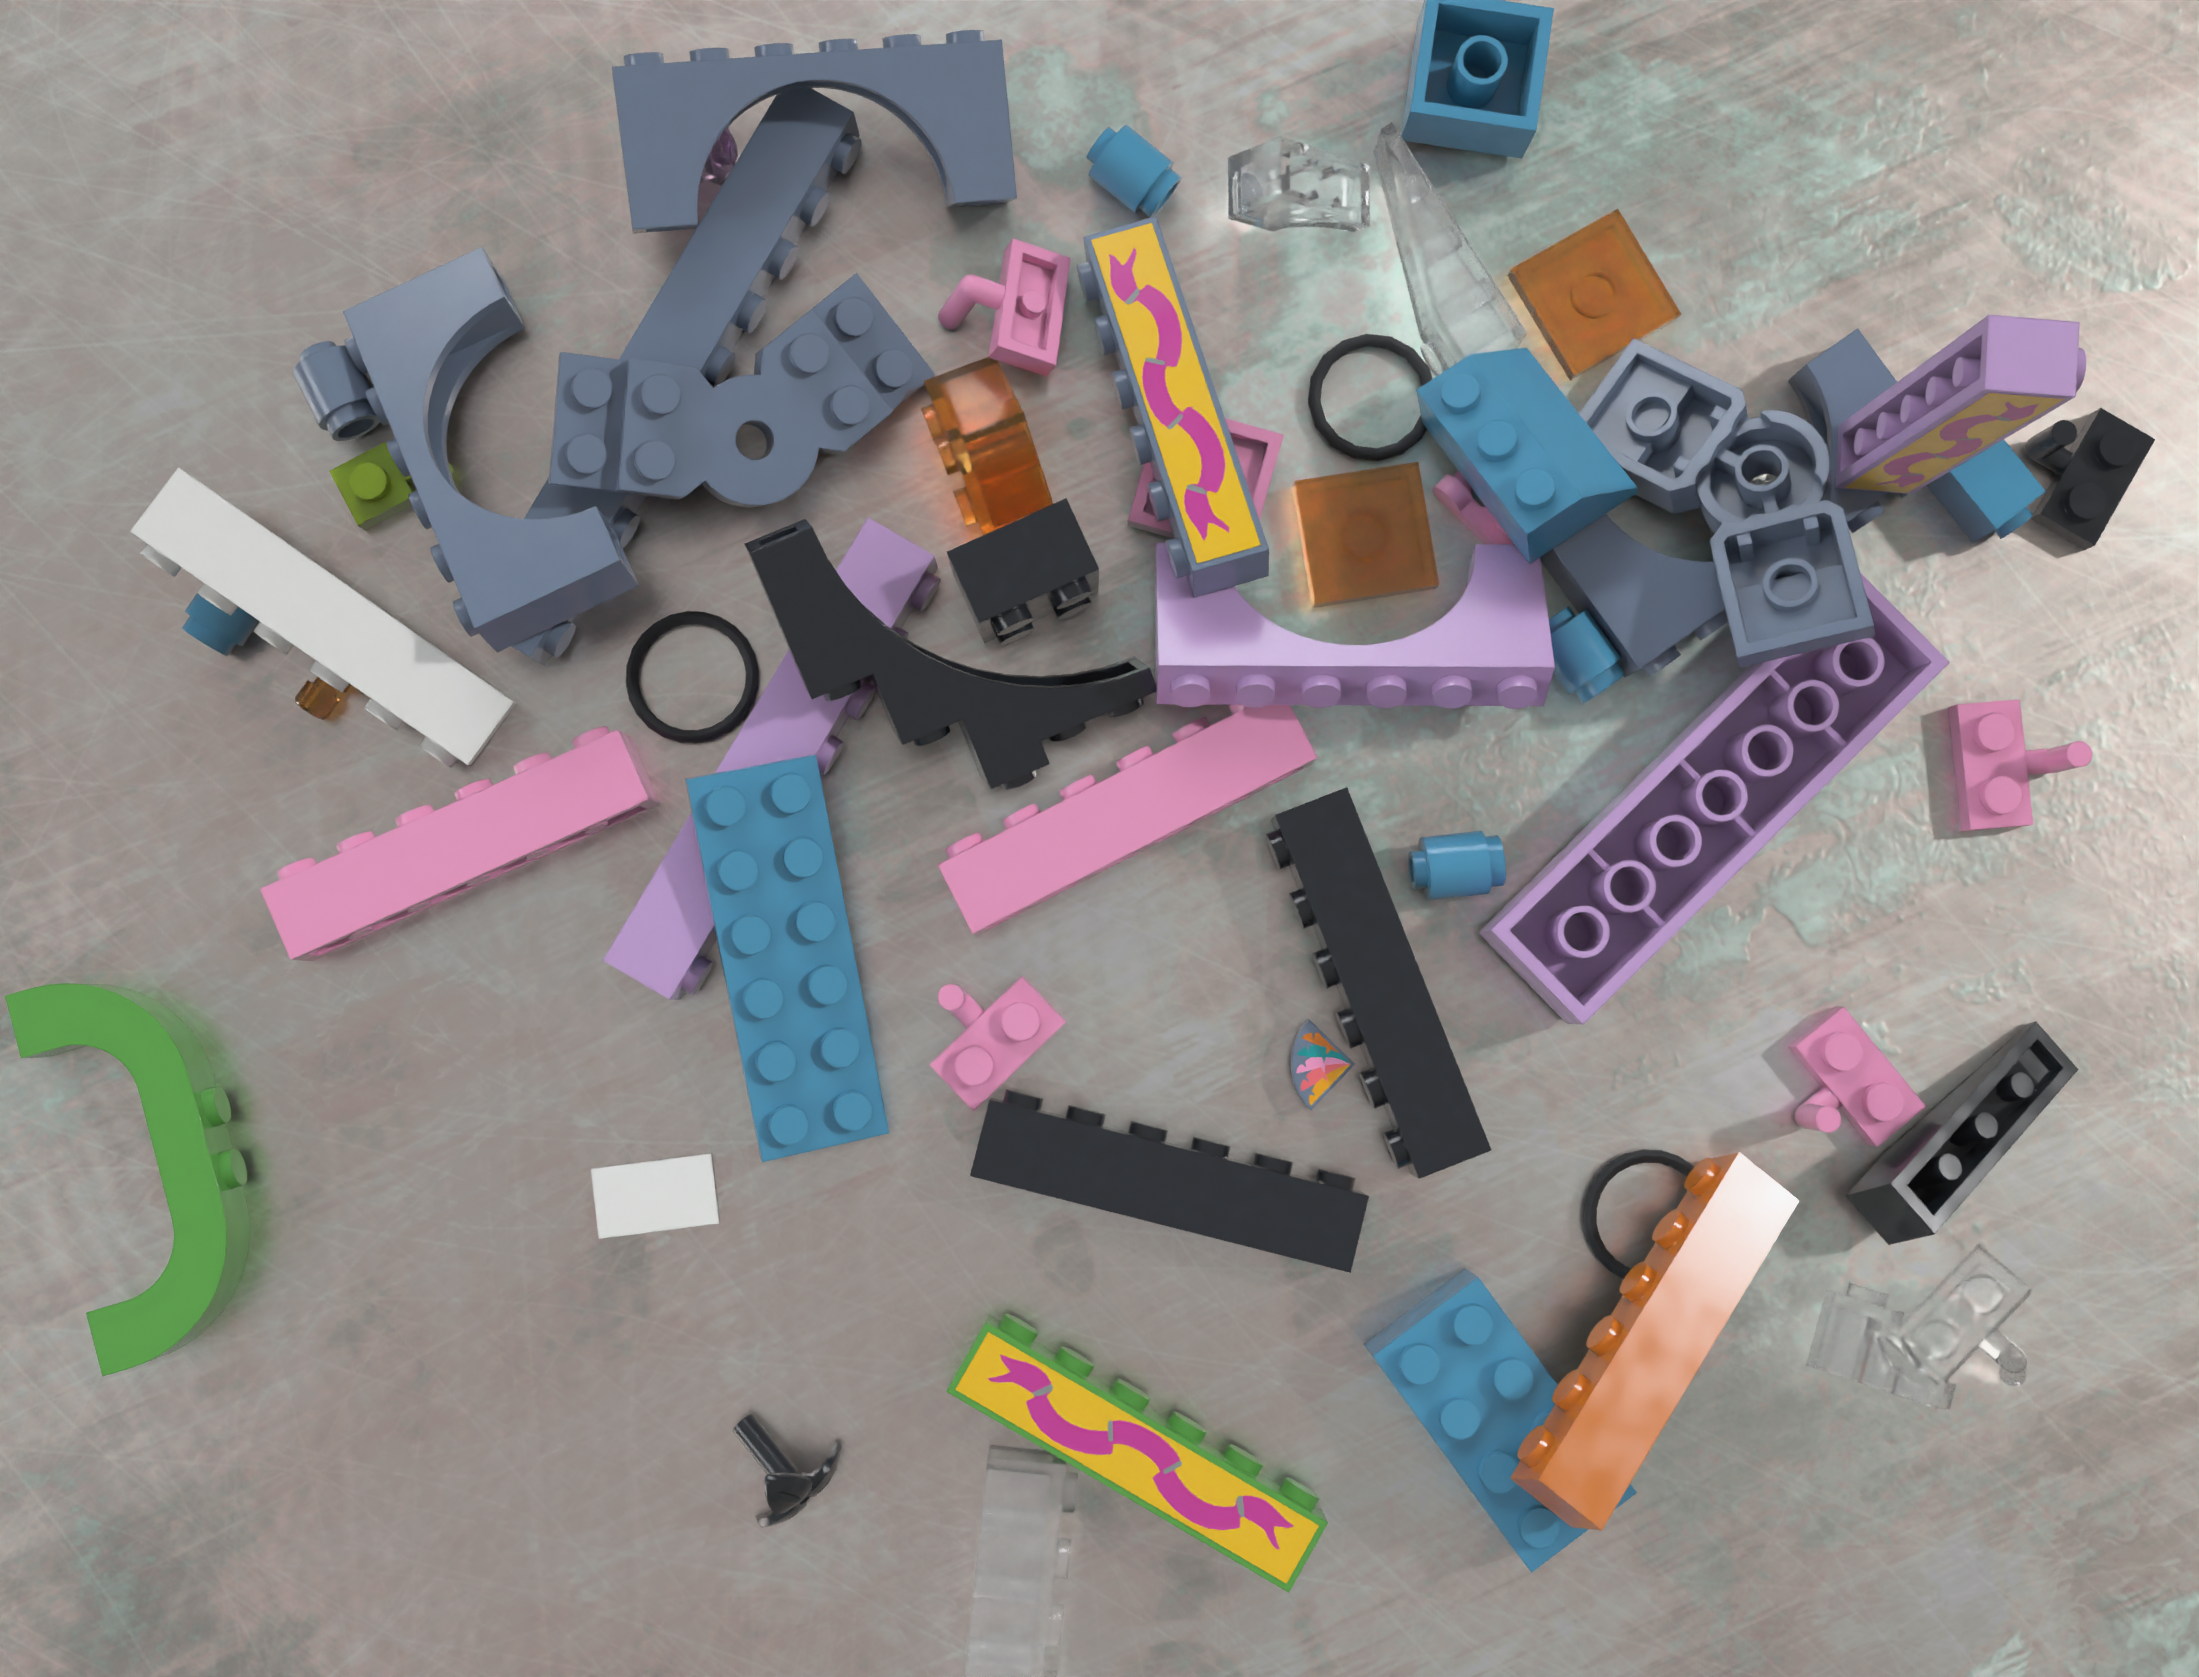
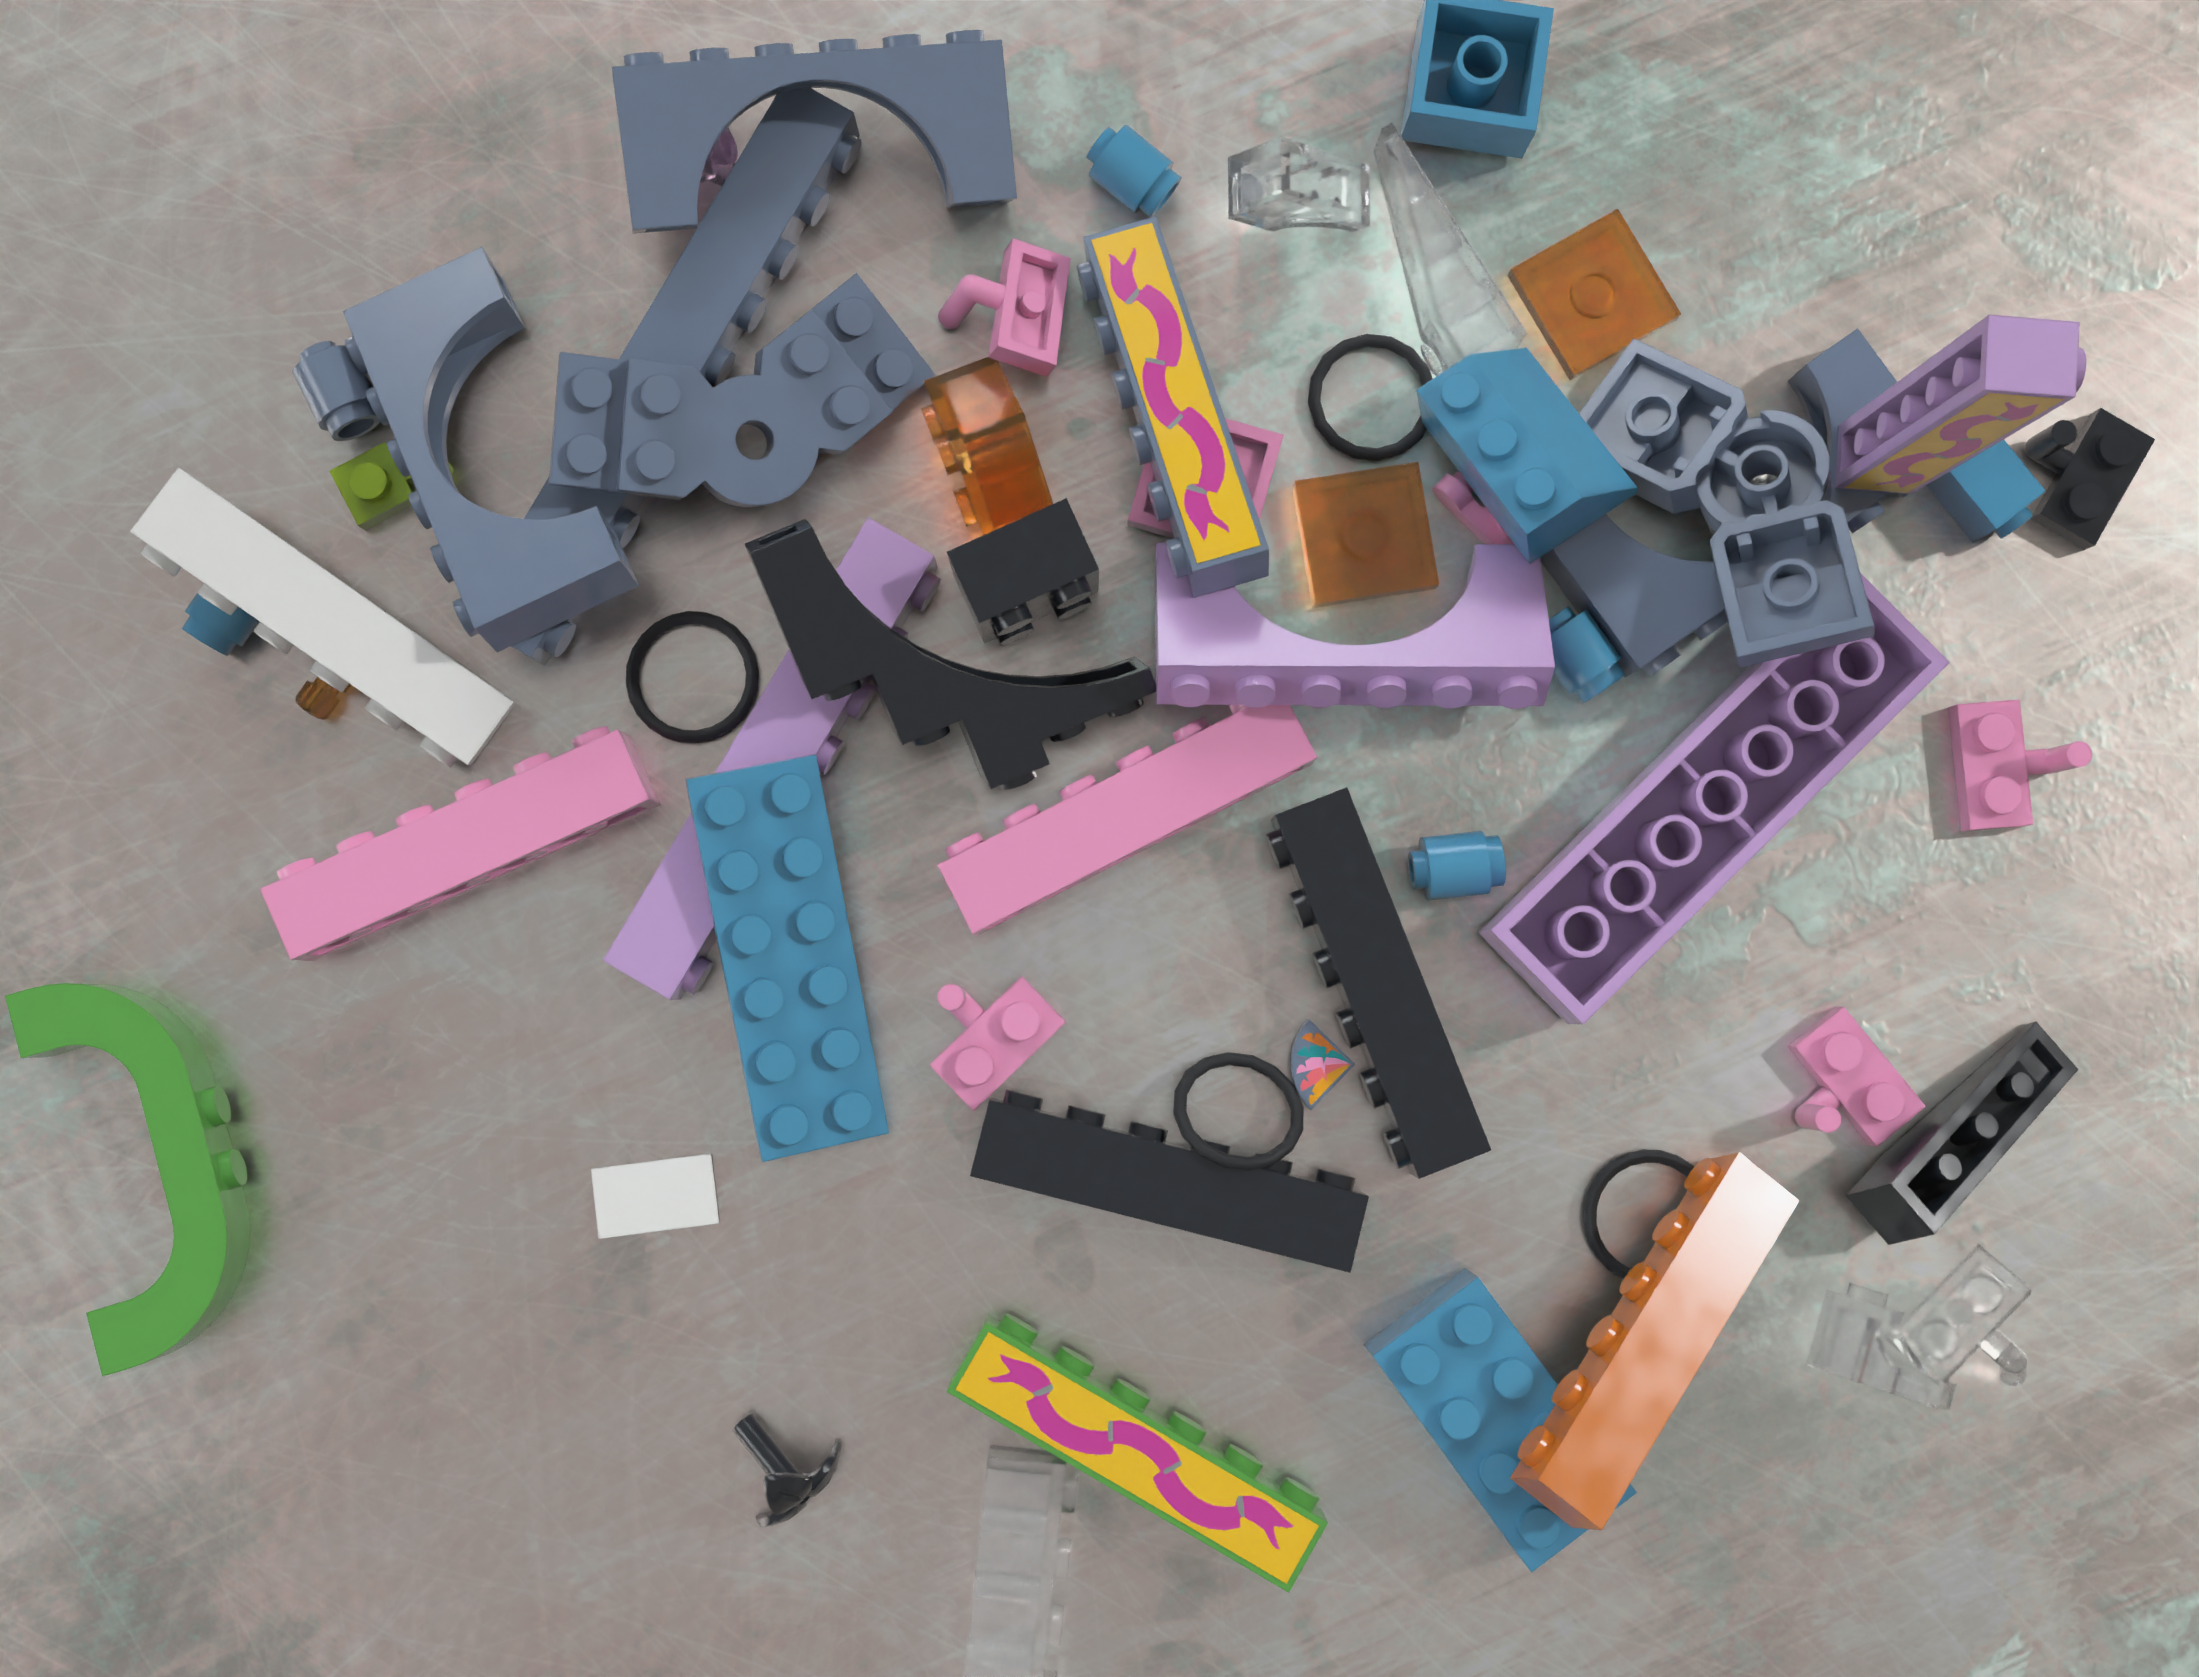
(1215, 1155): none -> black piece

